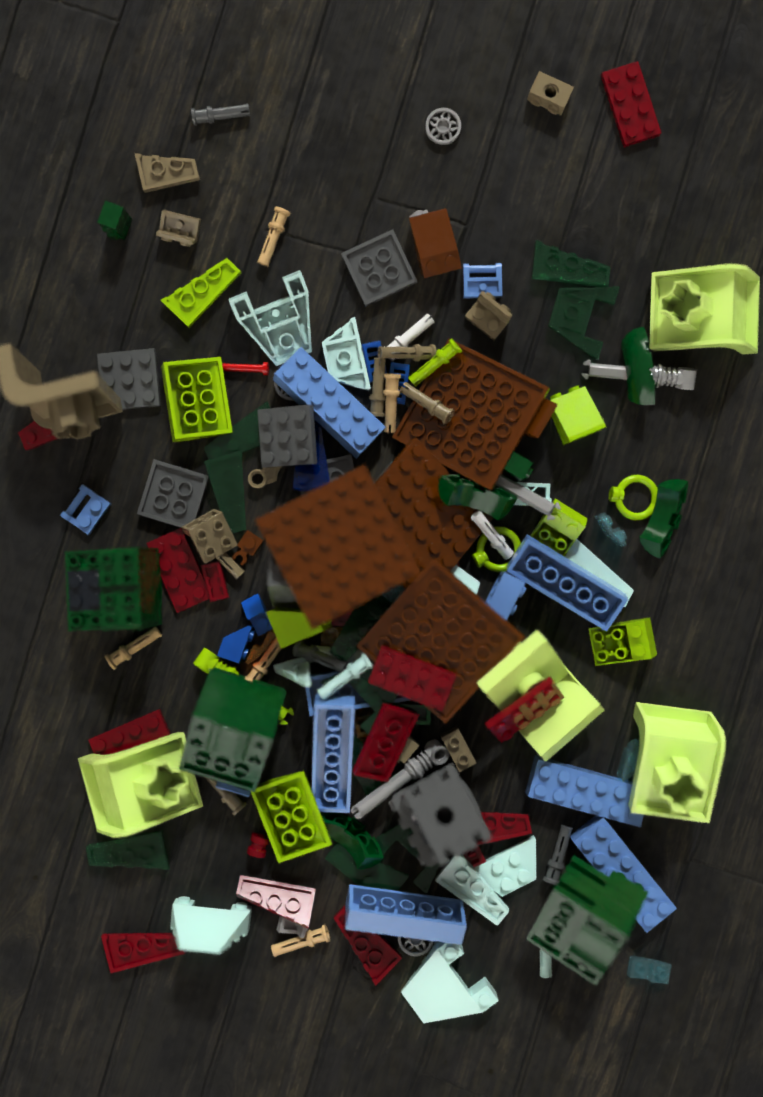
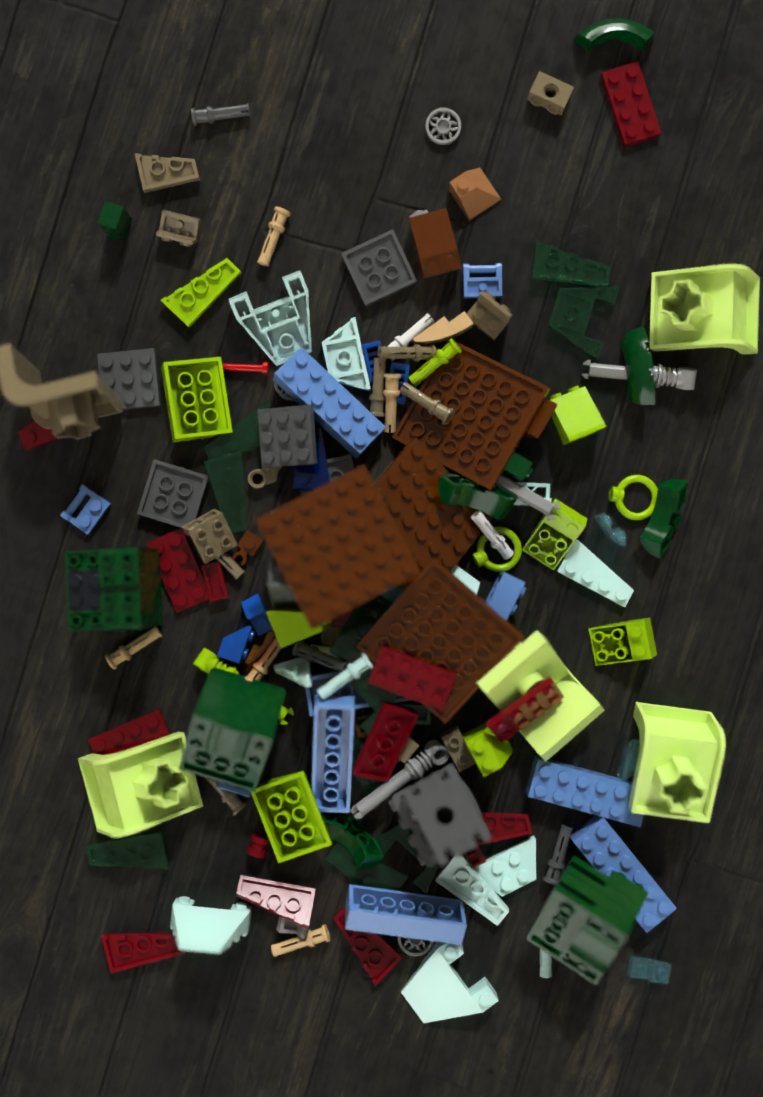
(443, 330): none -> tan slope
(473, 192): none -> medium nougat slope
(487, 749): none -> lime slope
(566, 582): medium blue brick -> none
(615, 28): none -> dark green brick

